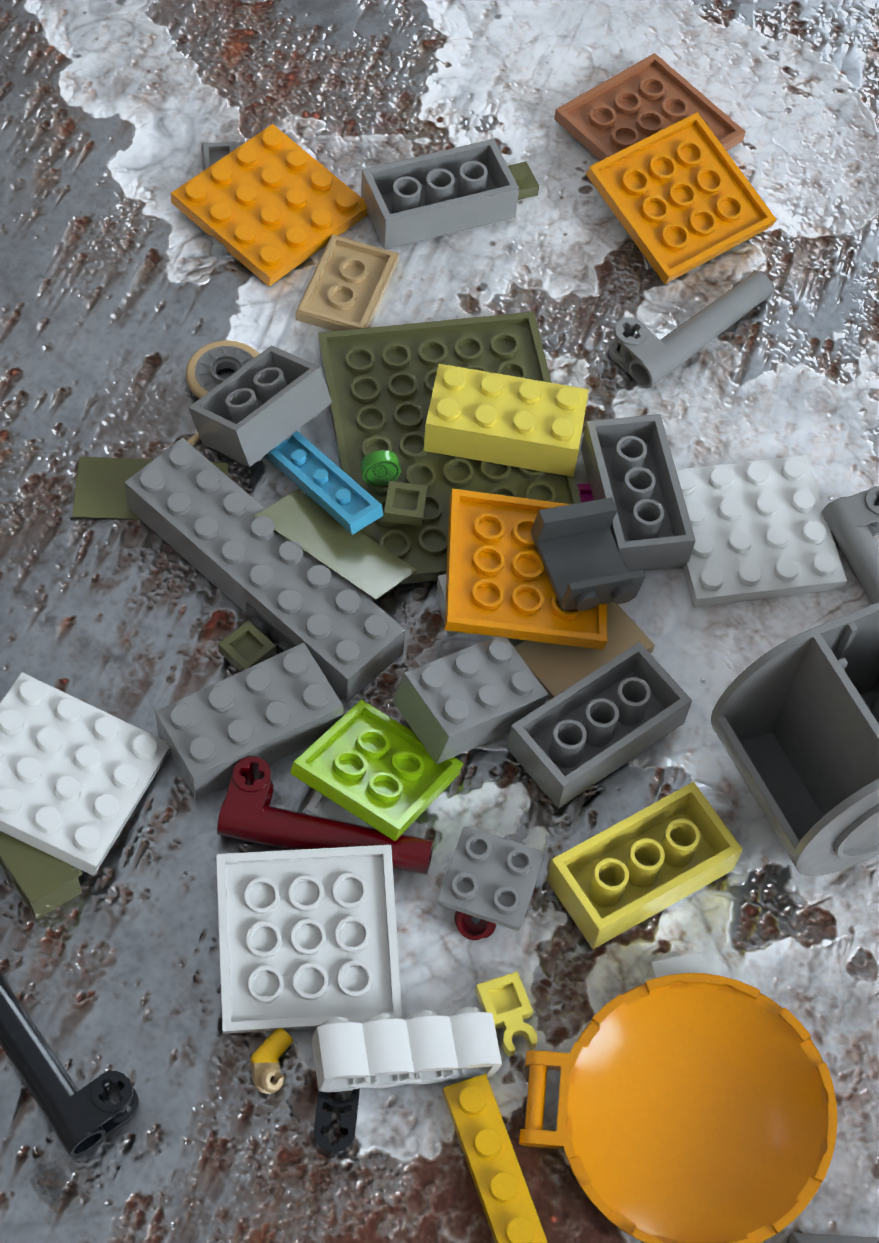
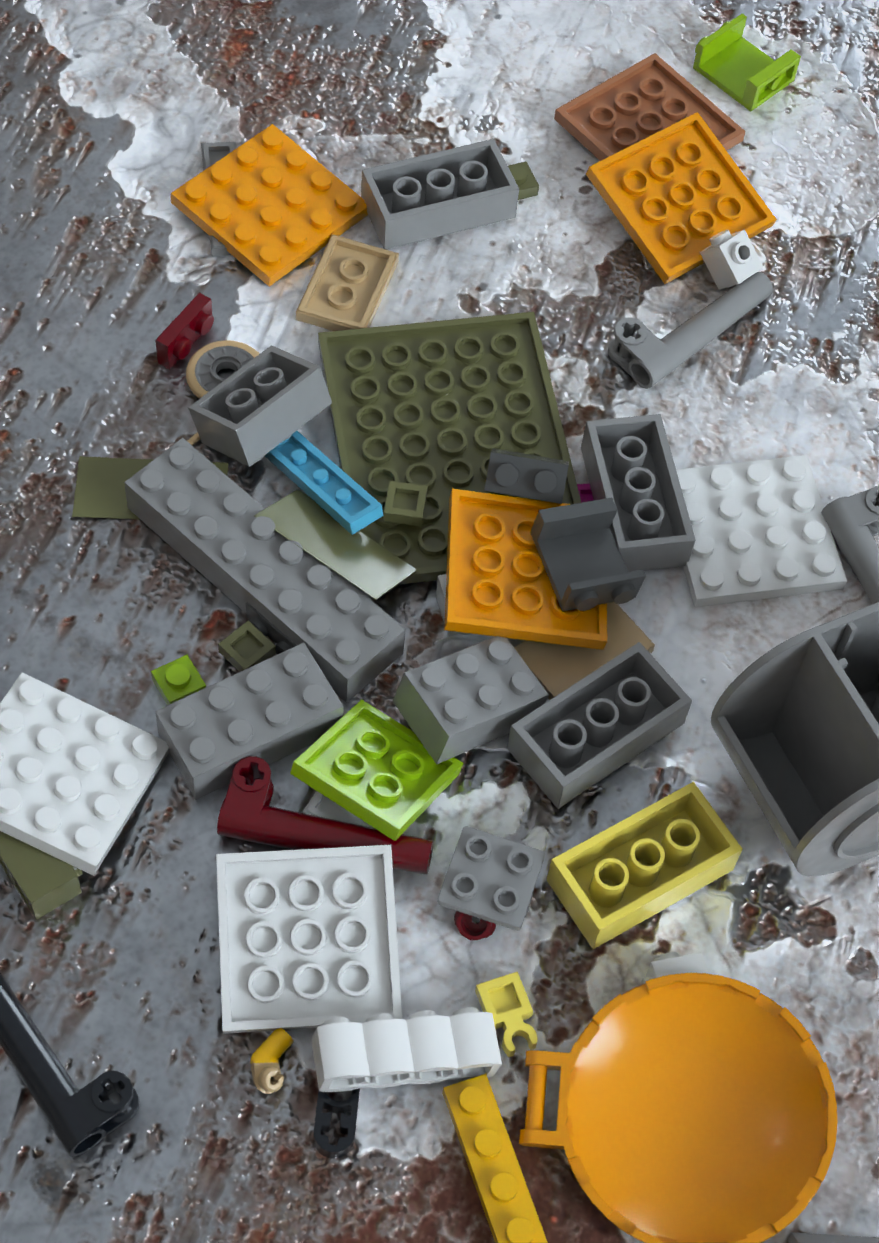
(177, 679): none -> lime plate
(184, 330): none -> dark red plate
(380, 468): bright green tile -> none
(505, 420): light yellow brick -> none
(526, 476): none -> dark grey brick
(731, 258): none -> white brick
(741, 67): none -> lime panel

